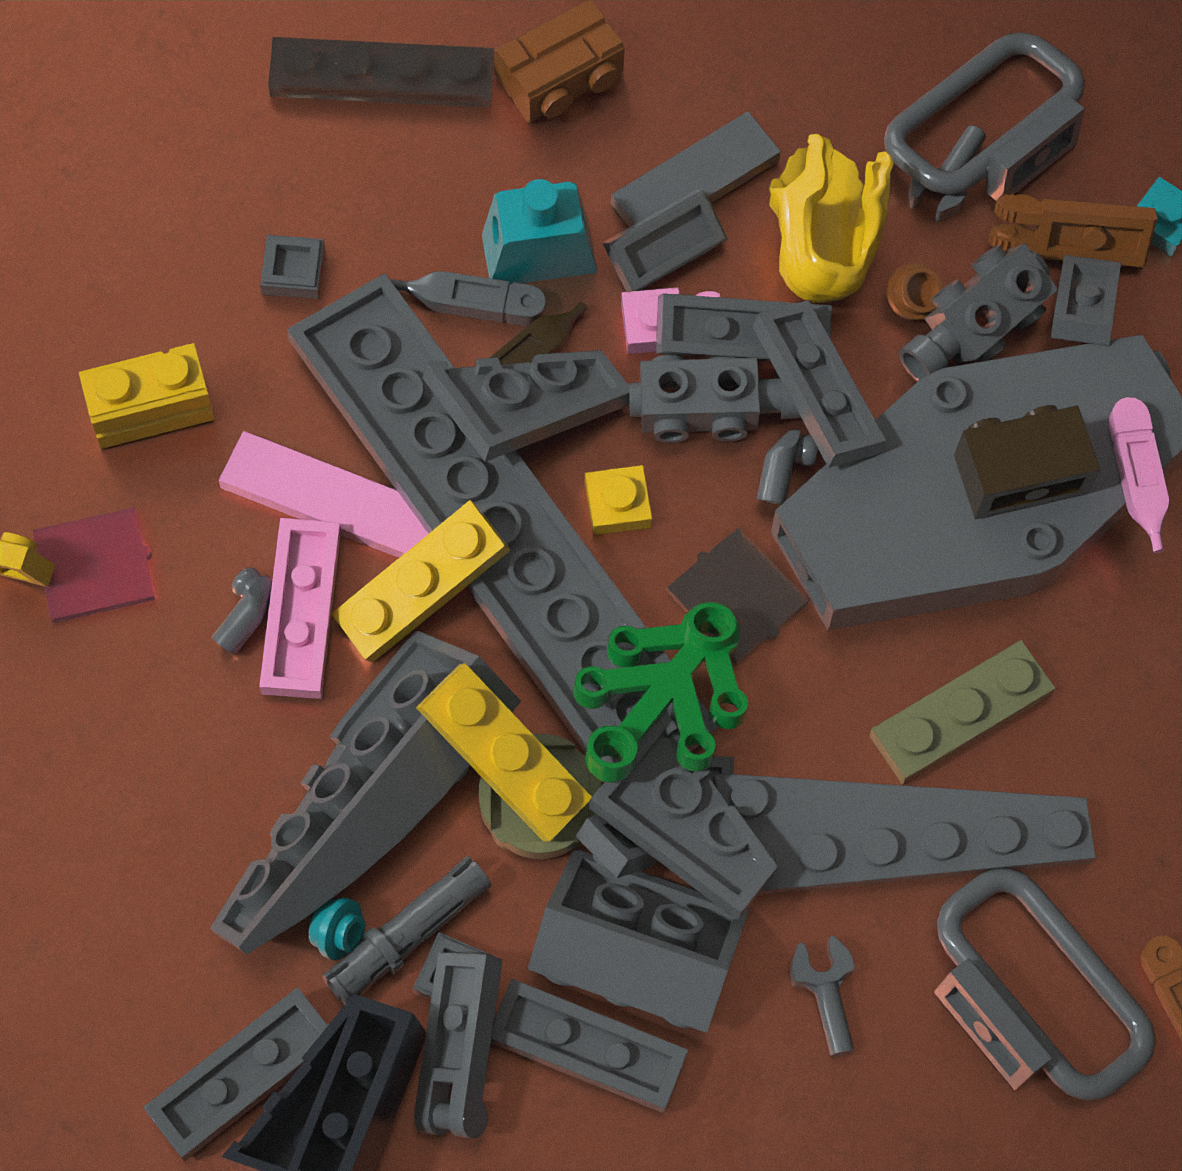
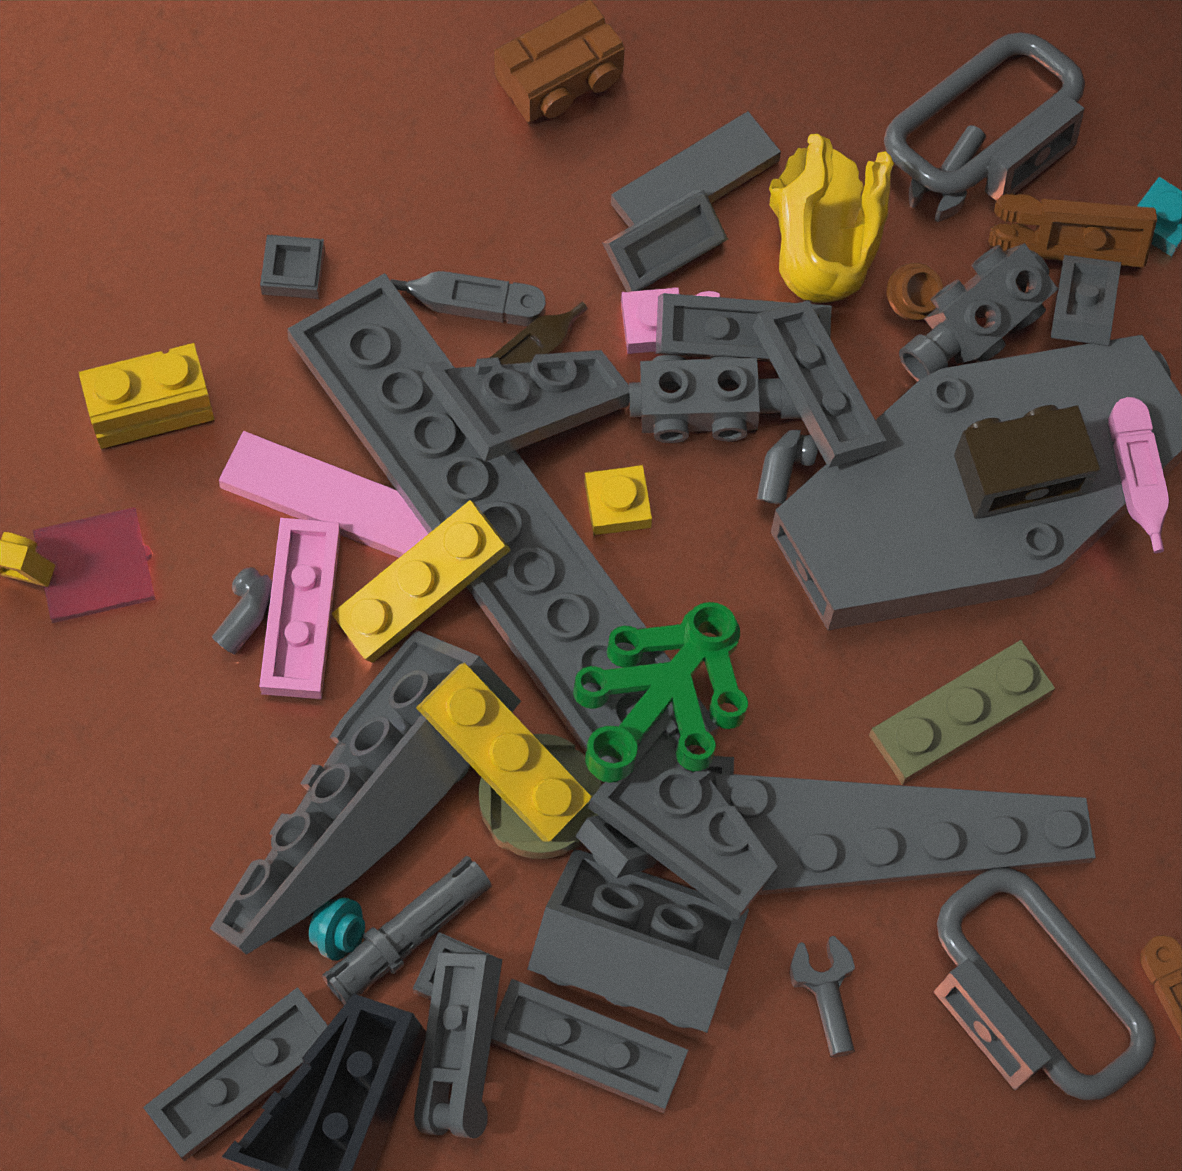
(381, 72): clear smoke plate -> none
(538, 234): teal torso -> none
(745, 583): clear smoke piece -> none

